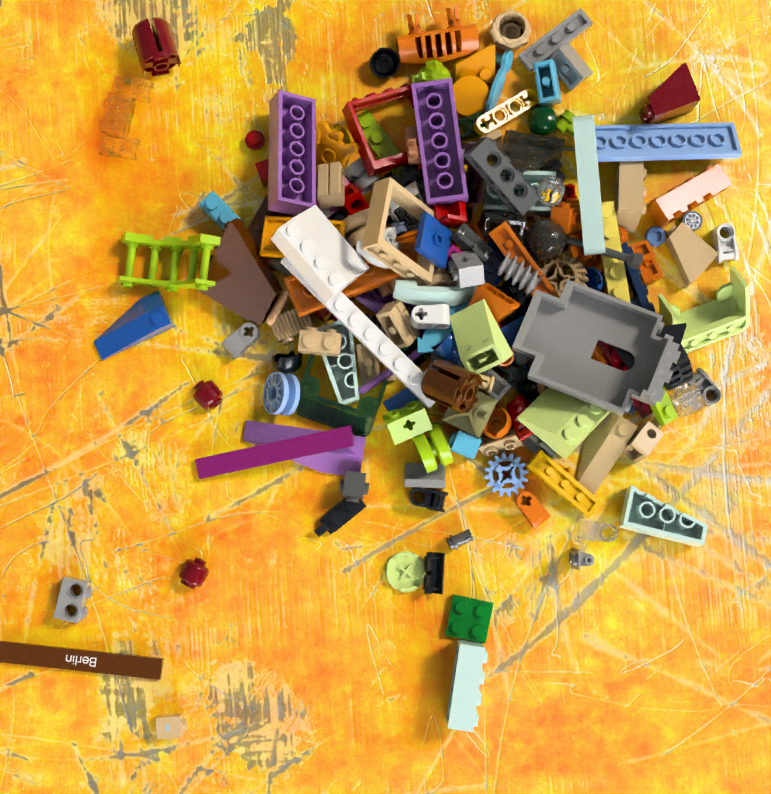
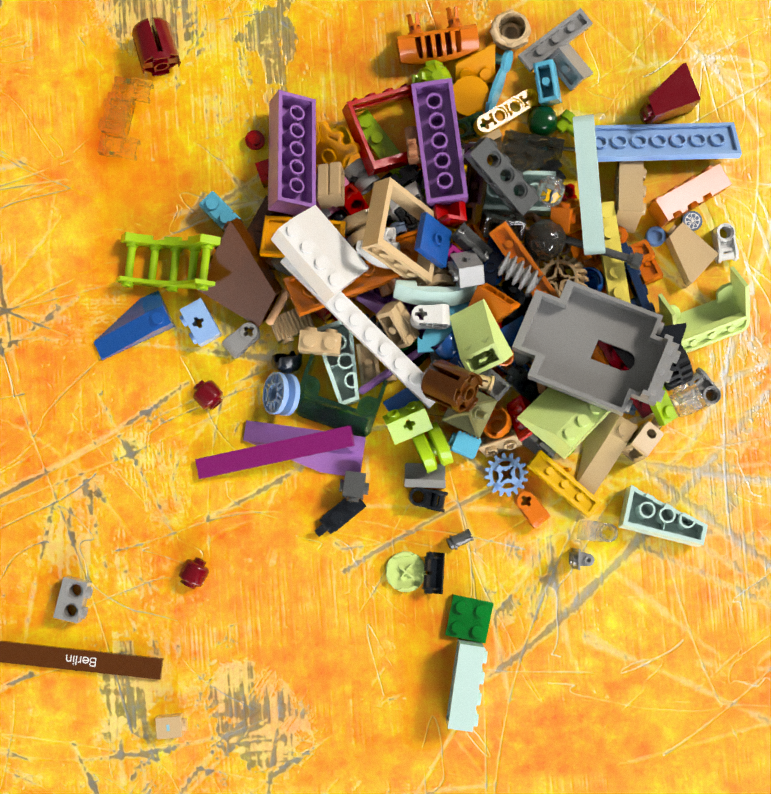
(189, 317): none -> light blue brick
(384, 63): black hair -> none

